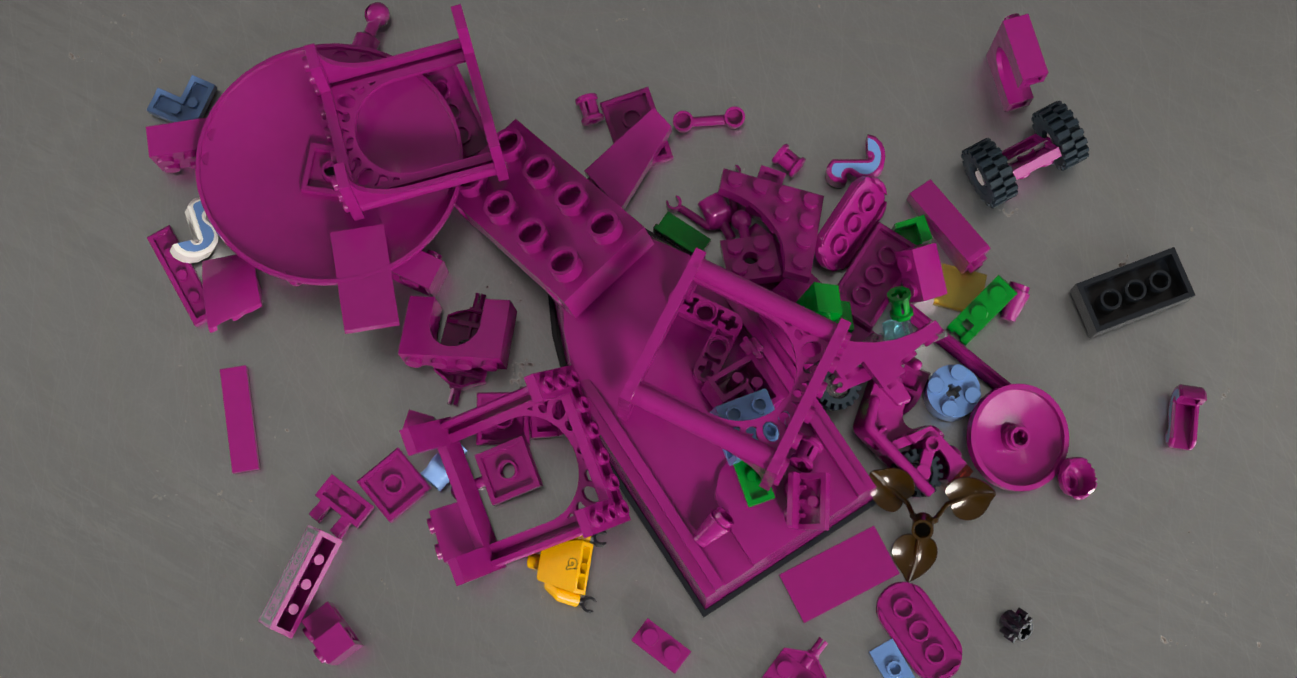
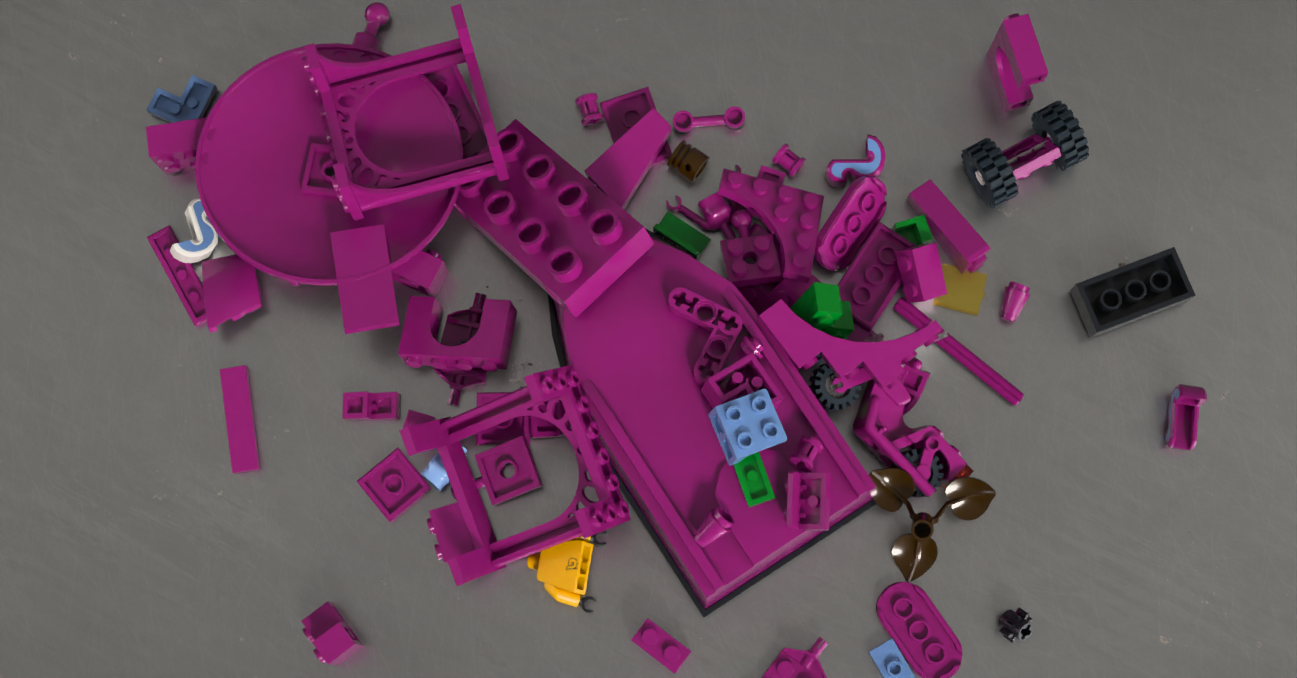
(300, 581): magenta brick -> none
(345, 502): magenta plate -> none
(371, 406): none -> magenta slope
(688, 161): none -> dark brown piece
(764, 456): magenta arch -> none
(838, 574): magenta tile -> none
(895, 329): clear light blue plate -> none
(900, 303): green bush -> none
(954, 378): medium blue brick -> none
(983, 309): green plate -> none
(1017, 437): magenta dish -> none
(1077, 478): magenta hair -> none

